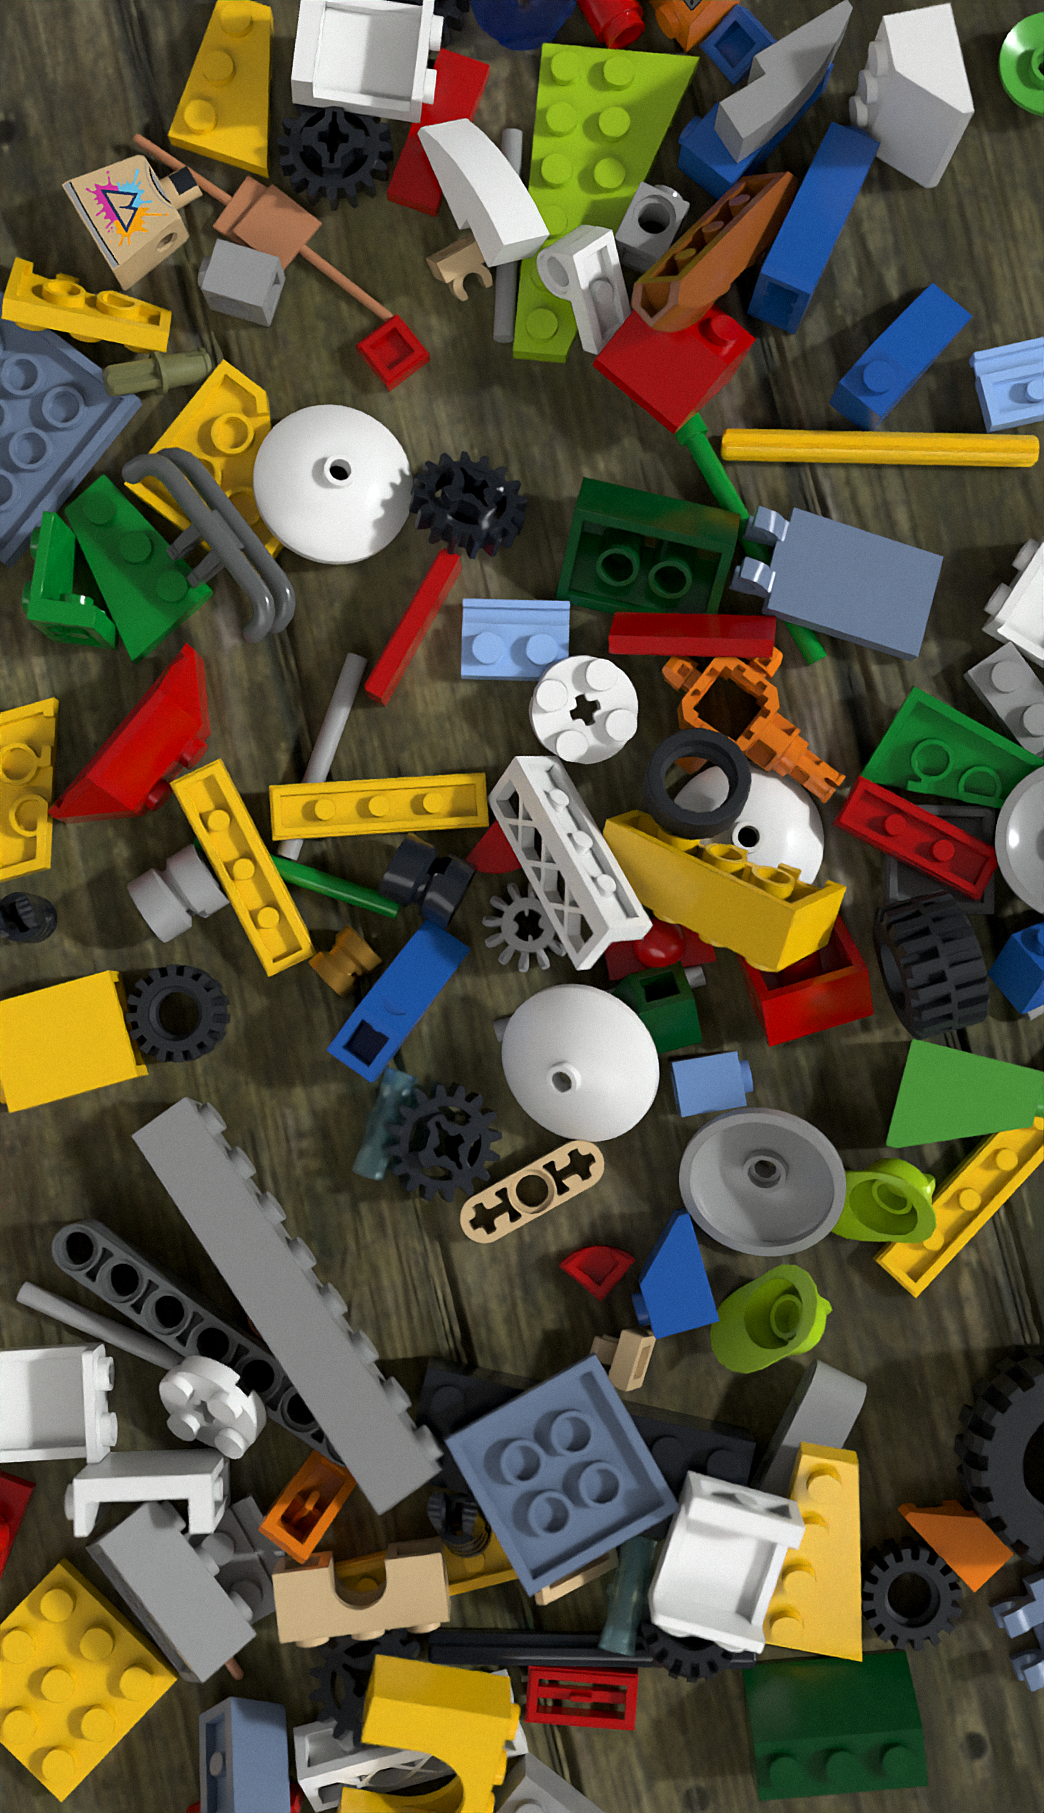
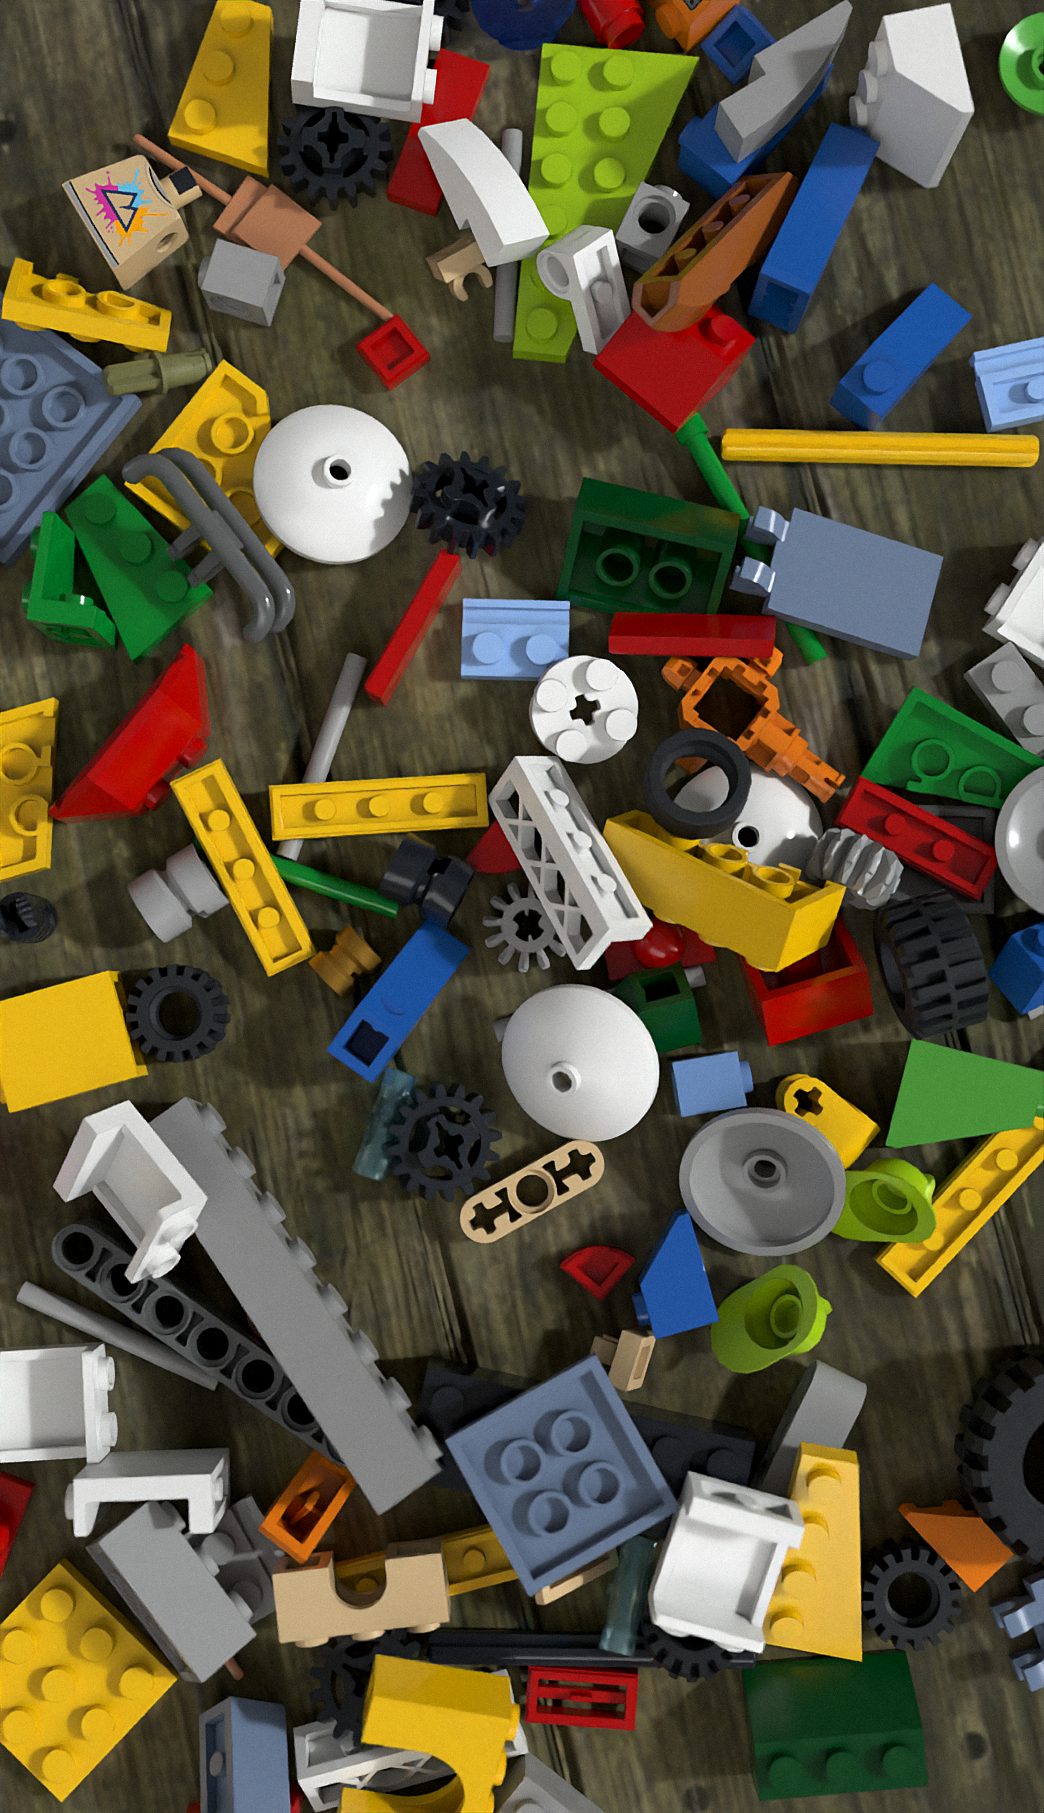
(136, 1183): none -> white panel
(210, 1406): white plate -> none
(457, 1510): black hinge -> none
(834, 1117): none -> yellow piece
(857, 863): none -> light grey gear

